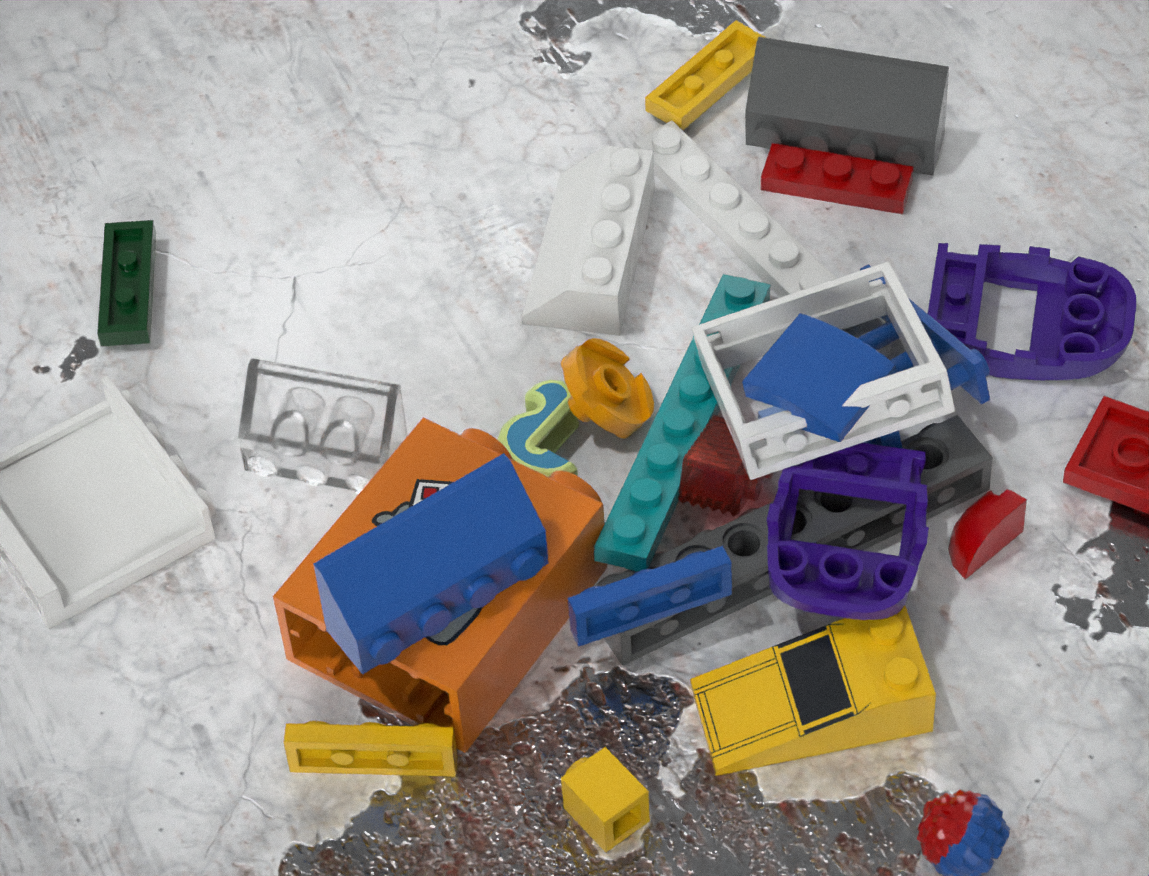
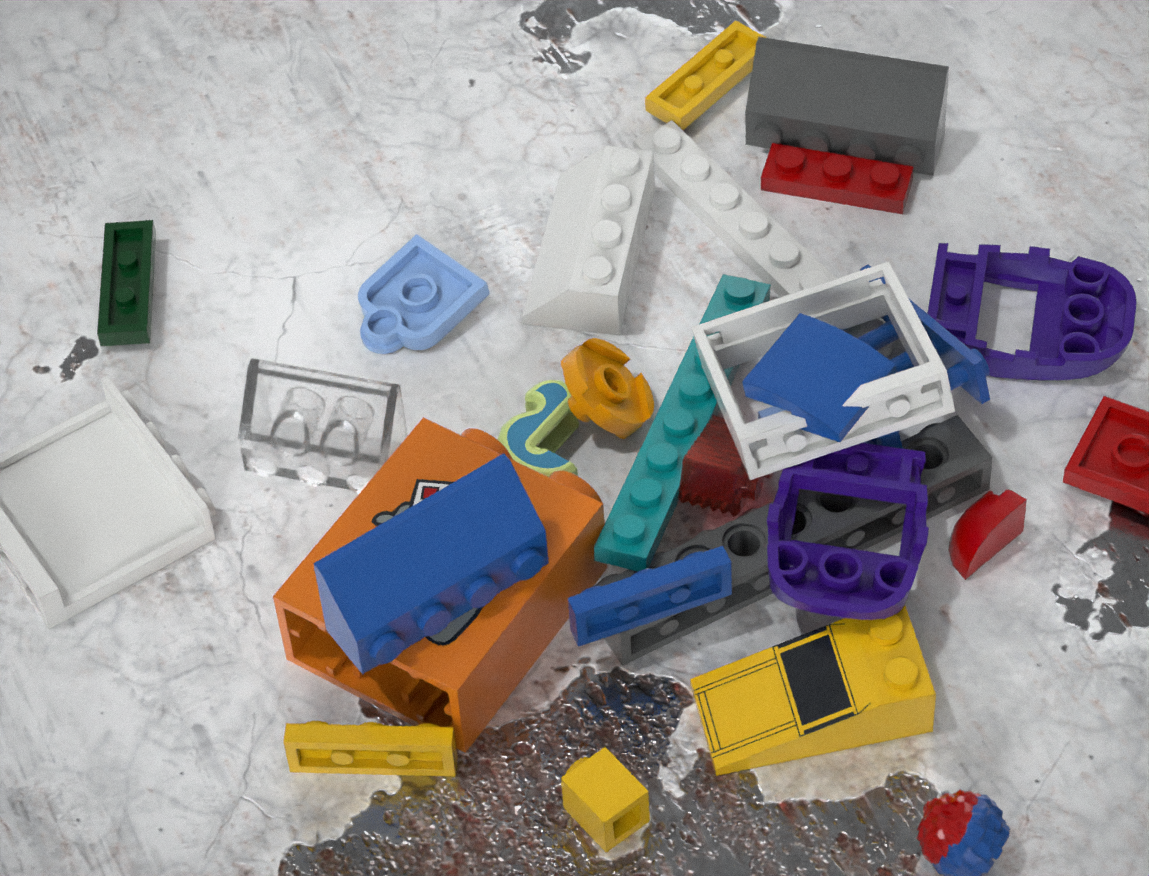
(416, 298): none -> light blue plate

